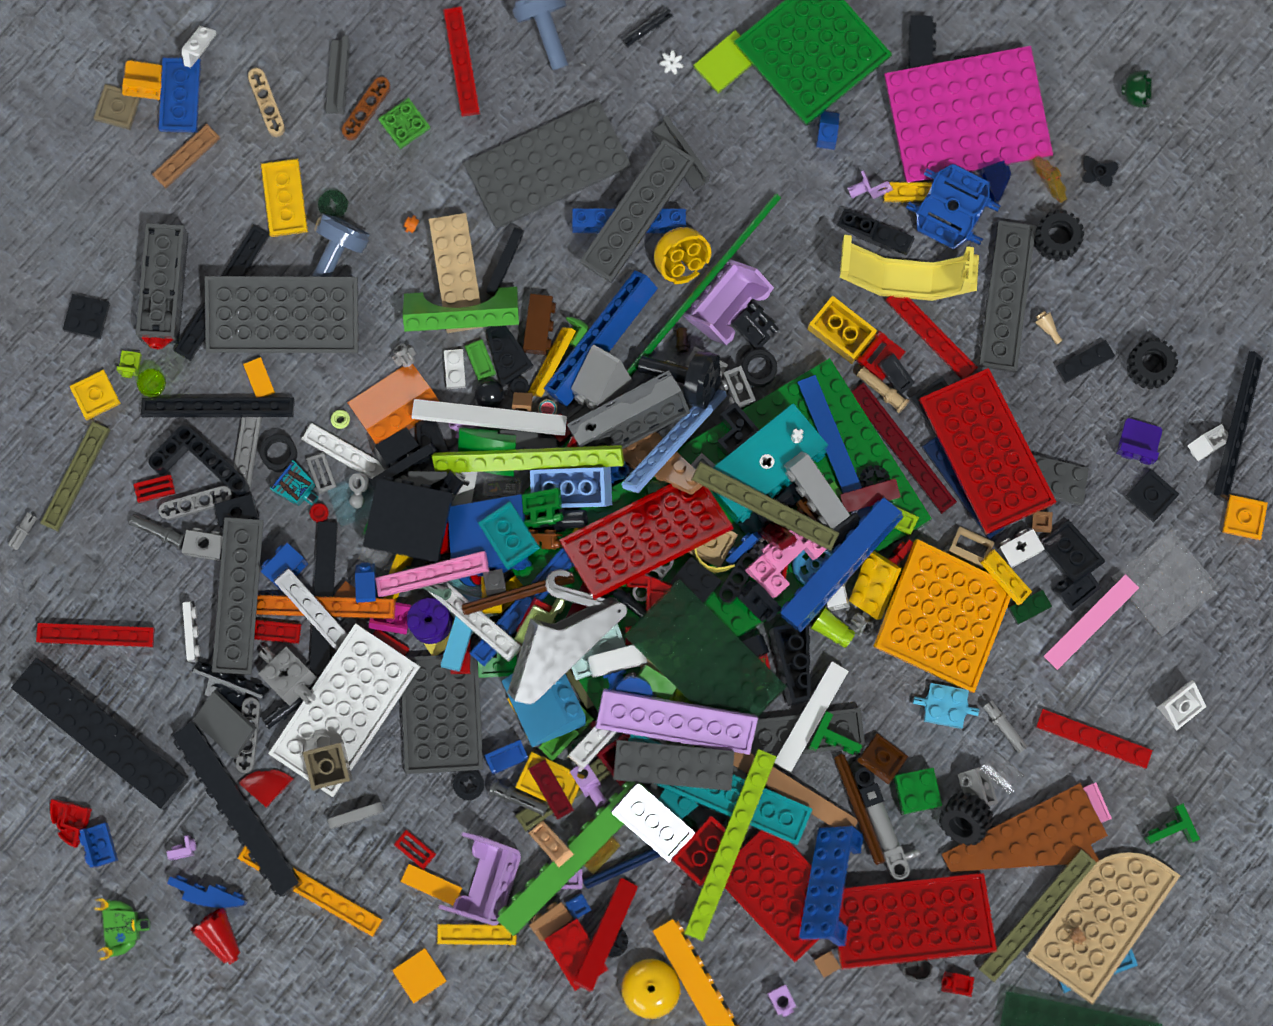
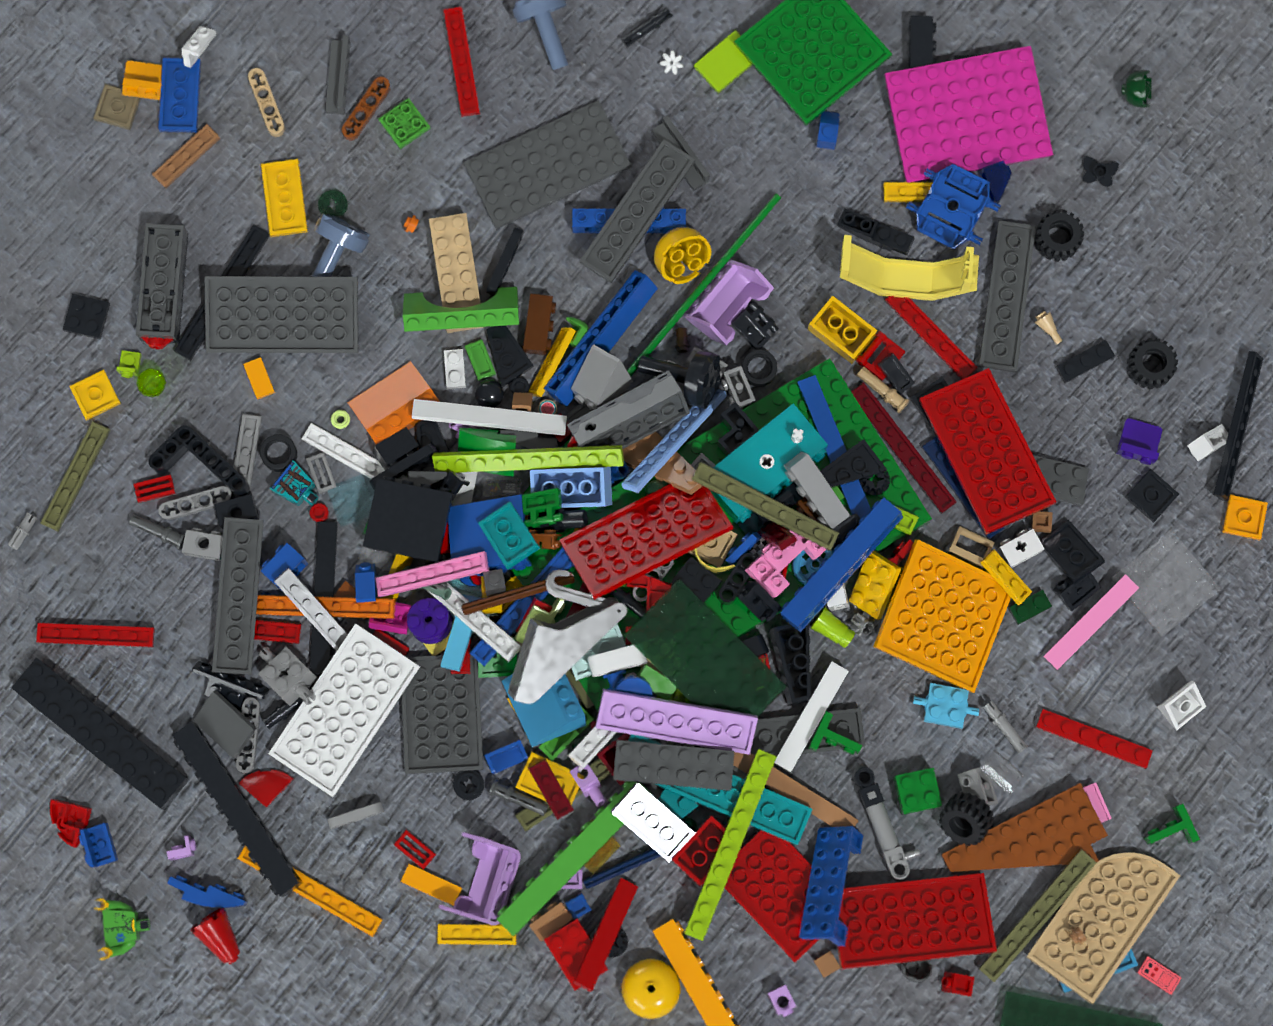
(191, 632): white plate -> none
(217, 407): black tile -> none
(327, 766): dark tan brick -> none
(357, 499): light grey plate -> none
(404, 355): light grey gear -> none
(419, 975): light orange tile -> none
(551, 843): light nougat tile -> none
(853, 465): none -> black wing
(859, 809): reddish brown axle -> none
(865, 186): lavender bracket -> none
(870, 495): dark red tile -> none
(882, 758): reddish brown tile -> none
(1052, 176): clear yellow plate -> none
(1158, 975): none -> coral tile

